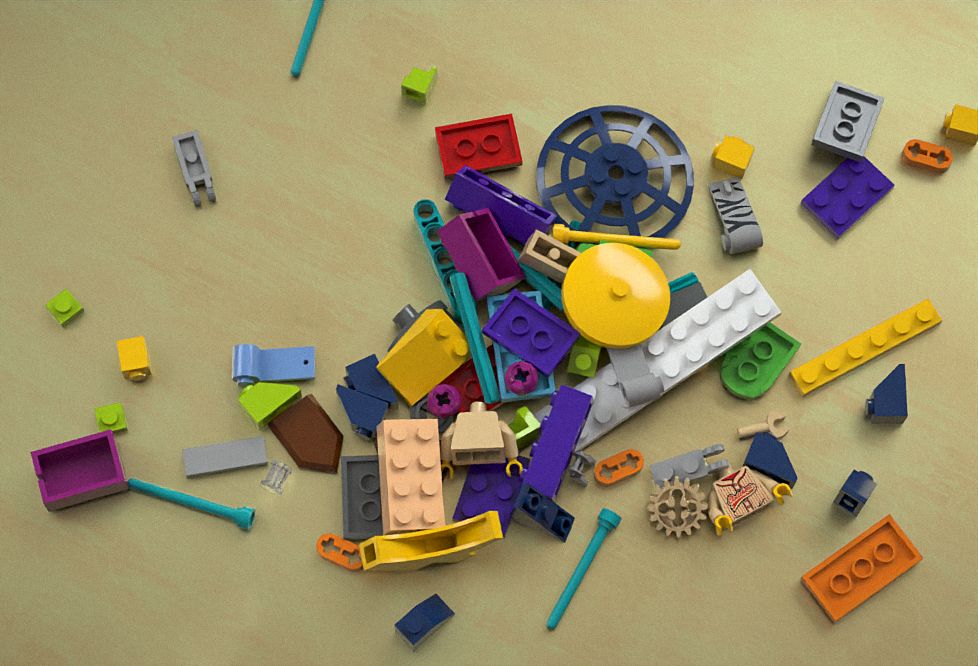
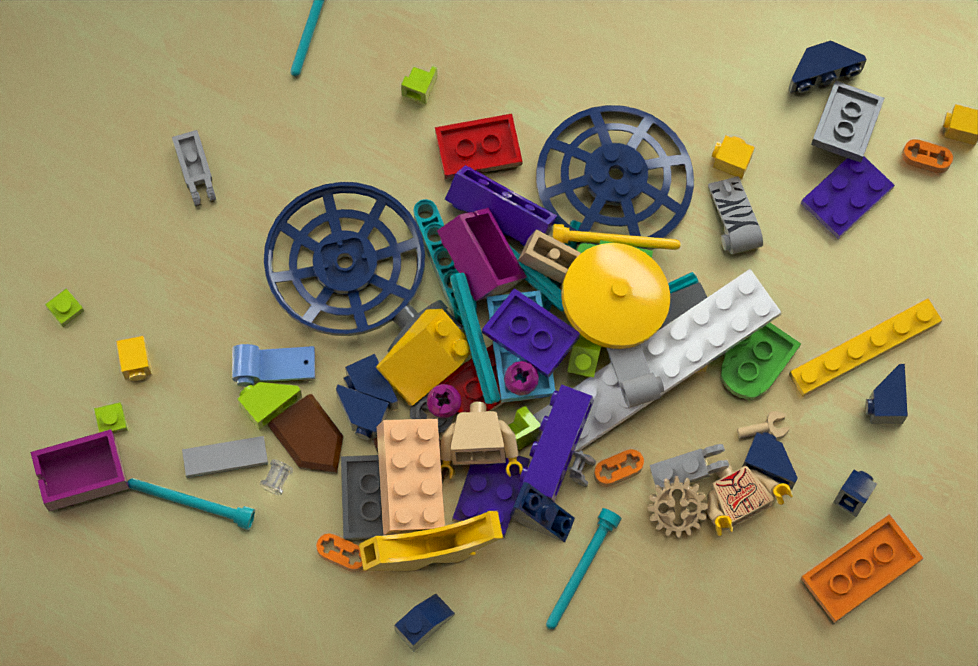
(340, 245): none -> dark blue dish
(824, 65): none -> dark blue slope

